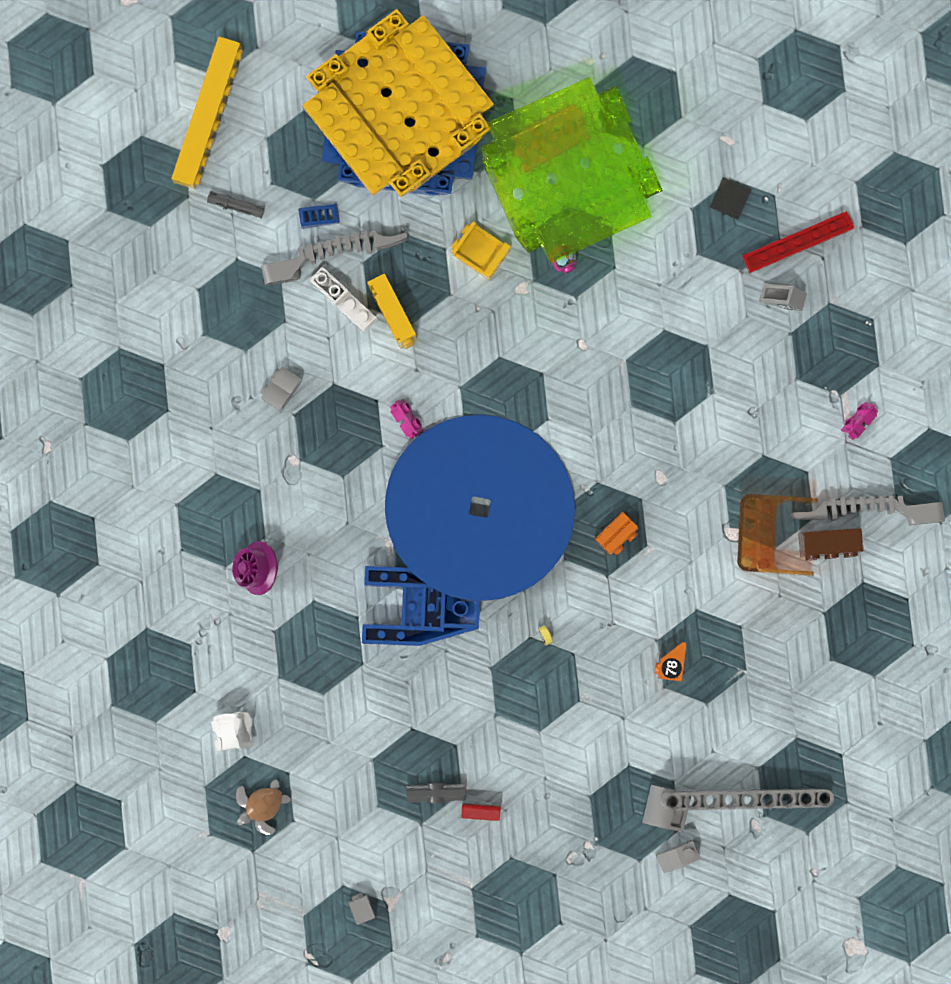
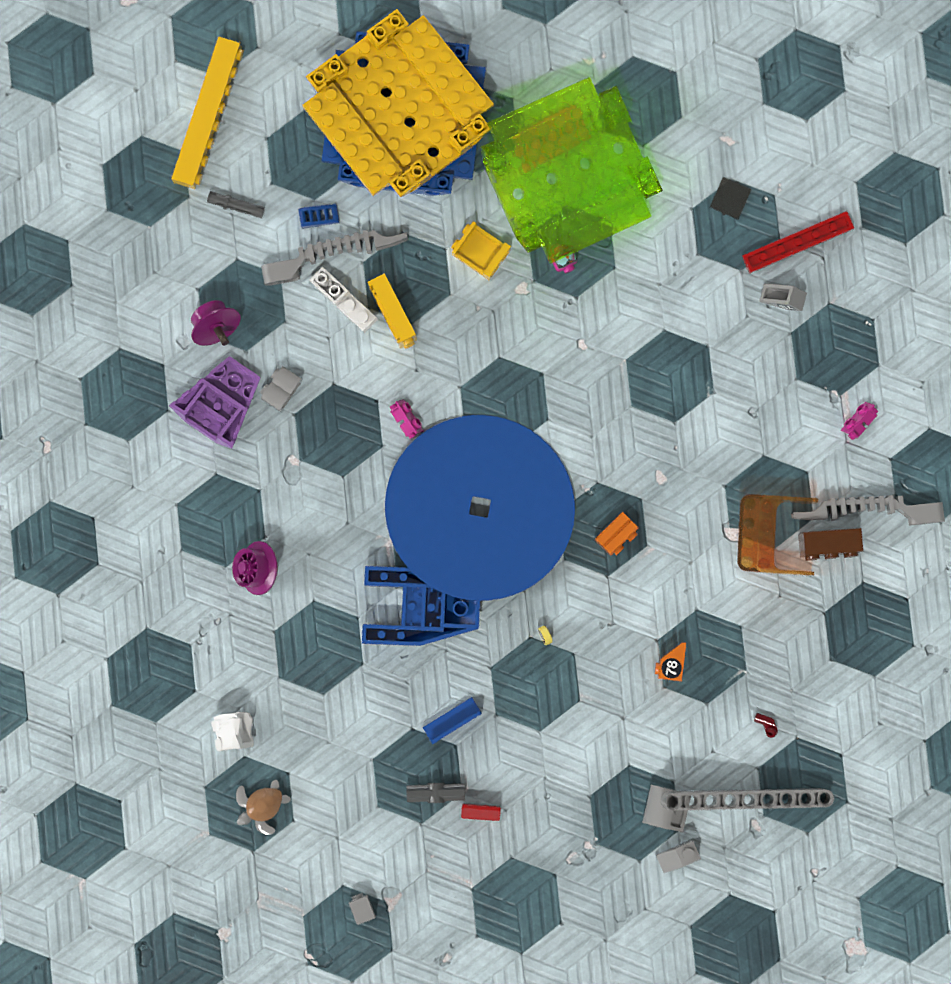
(214, 323): none -> magenta piece
(219, 402): none -> medium lavender wedge
(452, 720): none -> blue panel
(768, 723): none -> dark red arm

